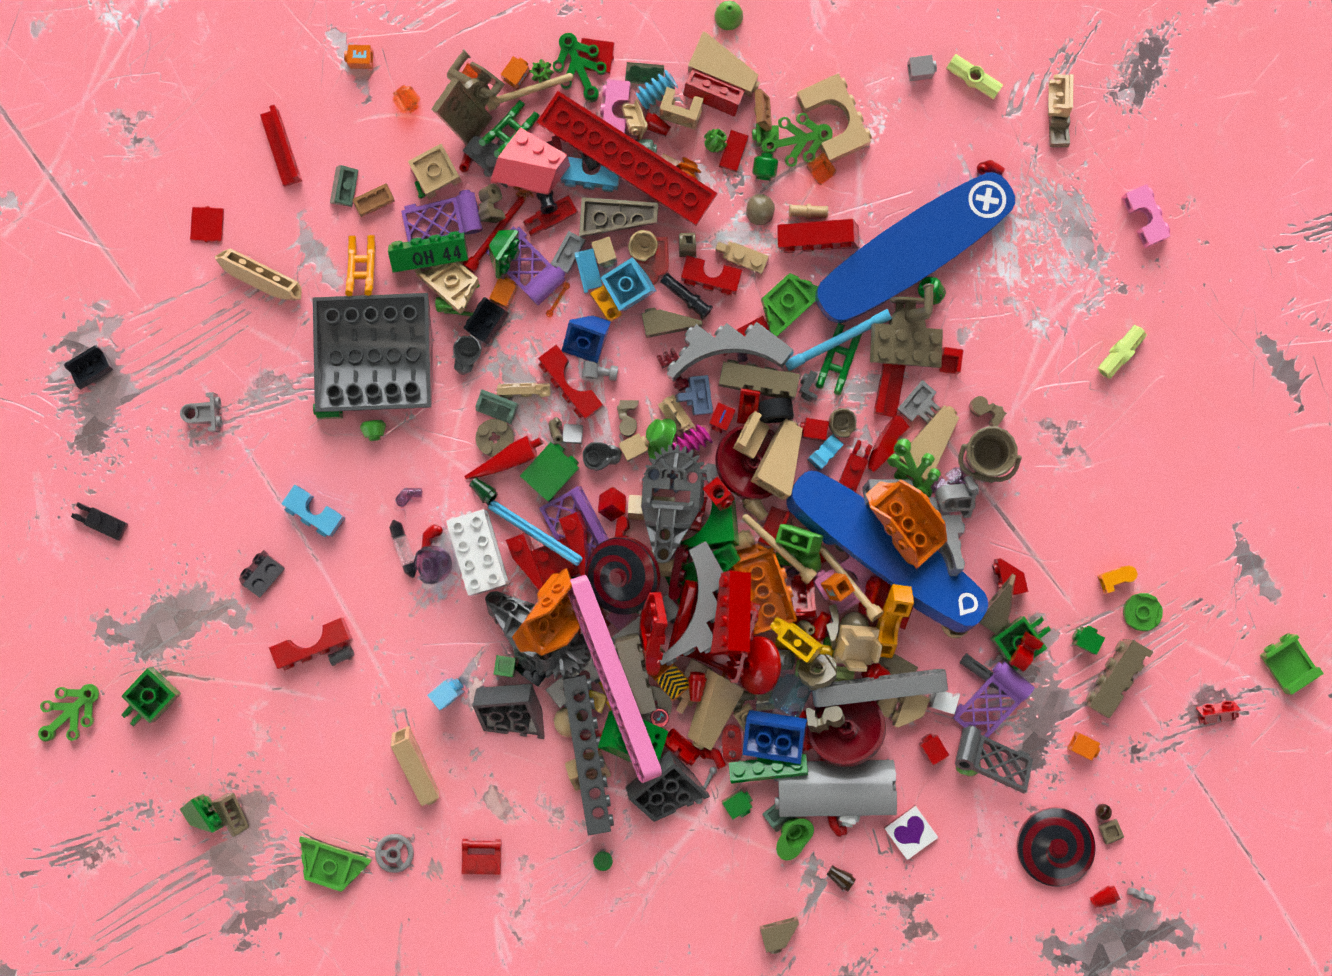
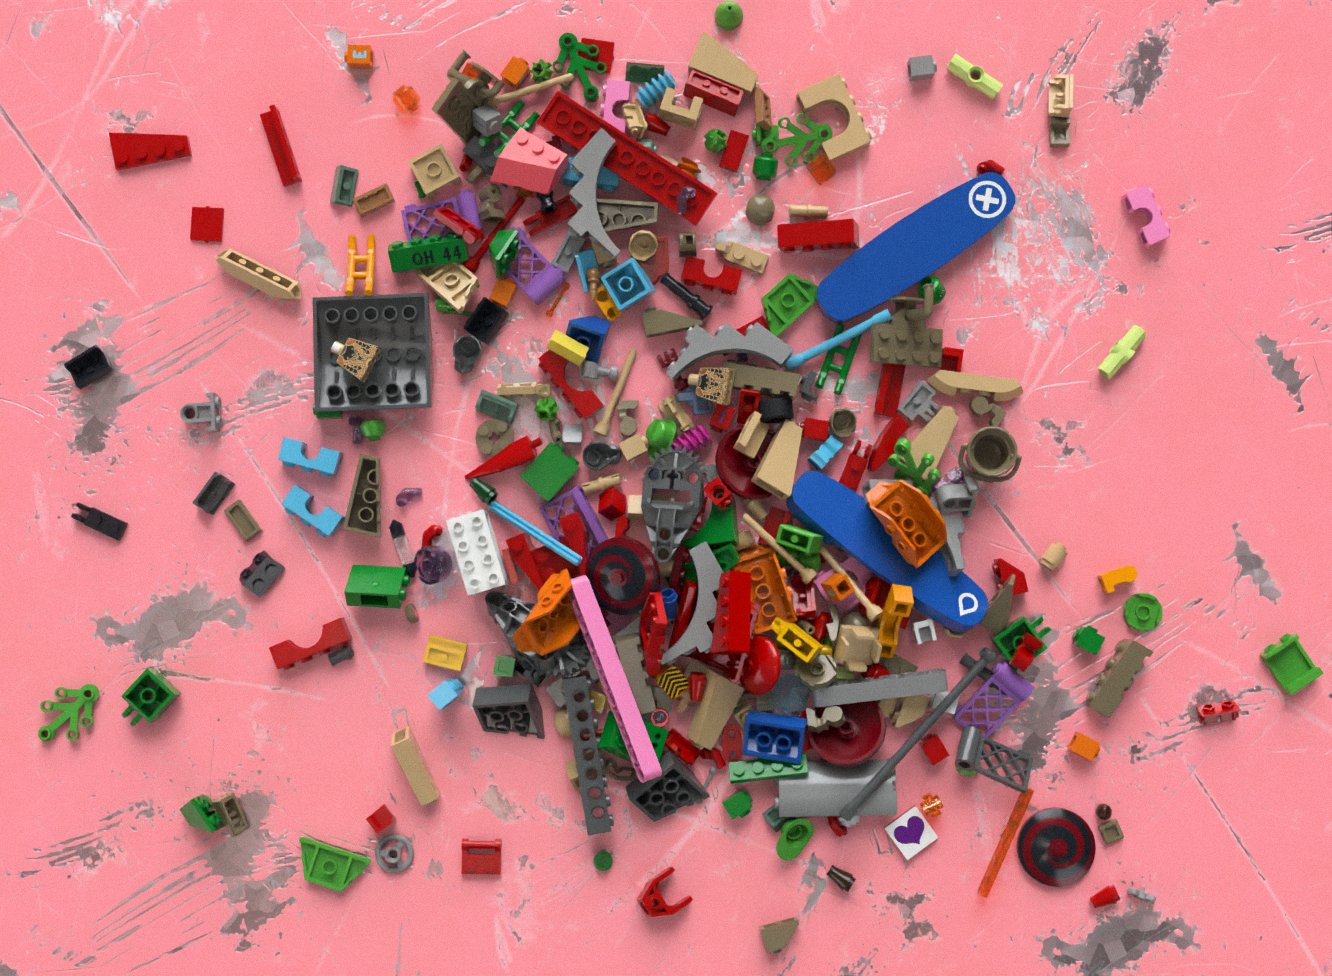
(138, 150): none -> red wing
(214, 493): none -> dark grey hinge
(243, 520): none -> dark tan tile
(293, 453): none -> medium azure arch
(356, 357): none -> torso
(356, 421): none -> arm
(365, 499): none -> dark tan wedge
(376, 586): none -> green piece
(380, 819): none -> red panel
(411, 613): none -> dark tan tile
(445, 652): none -> yellow plate
(459, 225): none -> red hinge
(474, 175): none -> dark tan tile
(487, 120): none -> light grey brick
(510, 564): none -> red tile
(546, 409): none -> bright green gear
(567, 347): none -> light yellow panel
(584, 193): none -> light grey arch
(593, 280): none -> medium nougat bar
(601, 483): none -> tan pin
(602, 427): none -> tan piece
(609, 762): none -> dark tan helmet
(651, 893): none -> red piece
(670, 602): none -> blue cone
(686, 193): none -> clear purple arm
(714, 384): none -> torso
(923, 631): none -> white window
(931, 805): none -> clear orange gear
(986, 656): none -> dark grey hinge
(1000, 388): none -> tan brick
(1004, 843): none -> clear orange tile
(1054, 556): none -> tan brick

